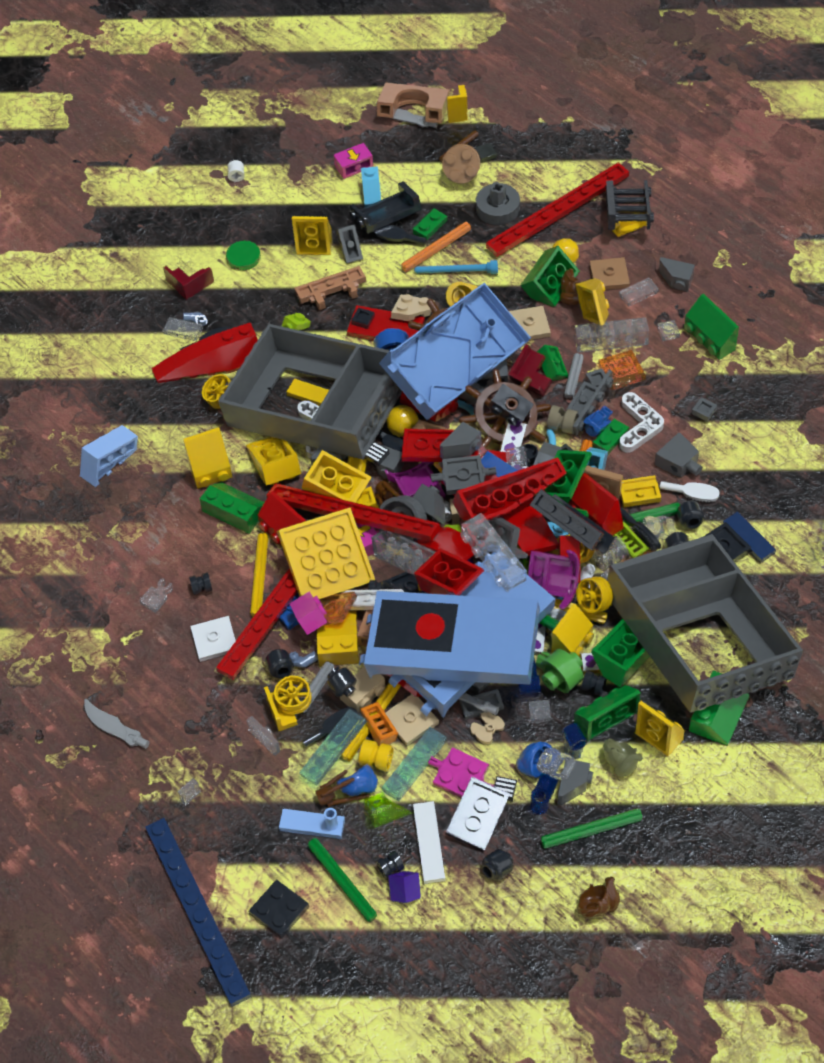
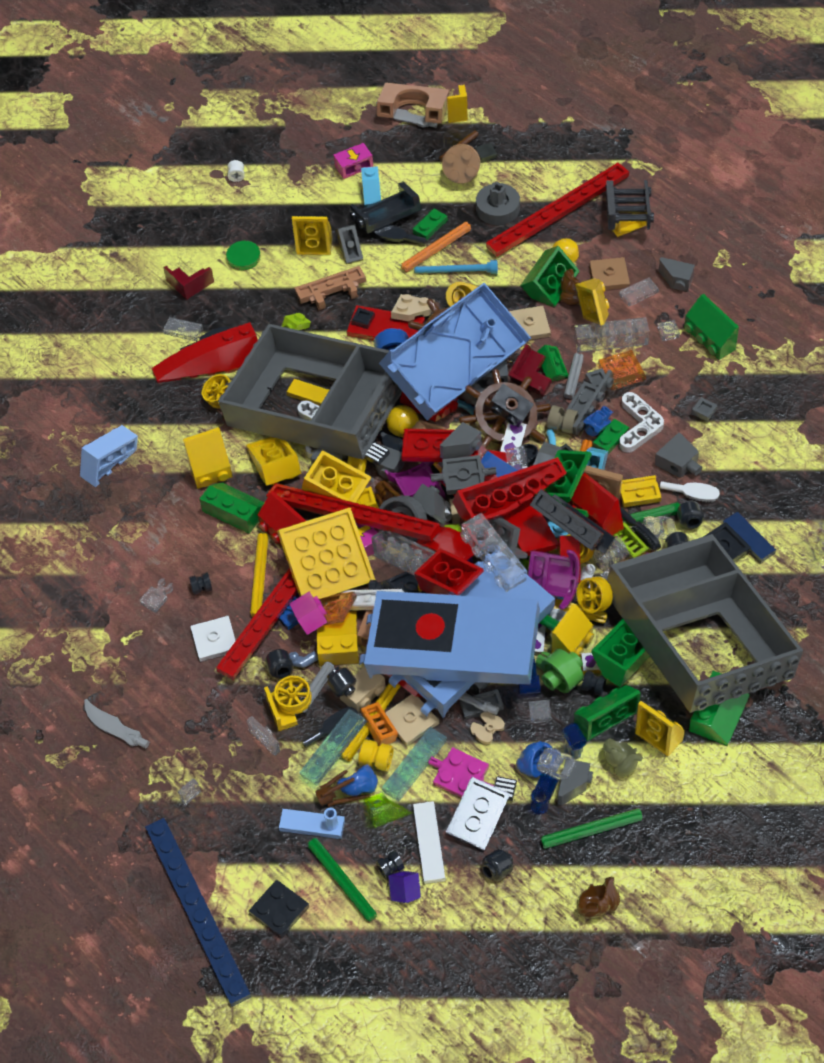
(196, 317): sand blue arm -> none

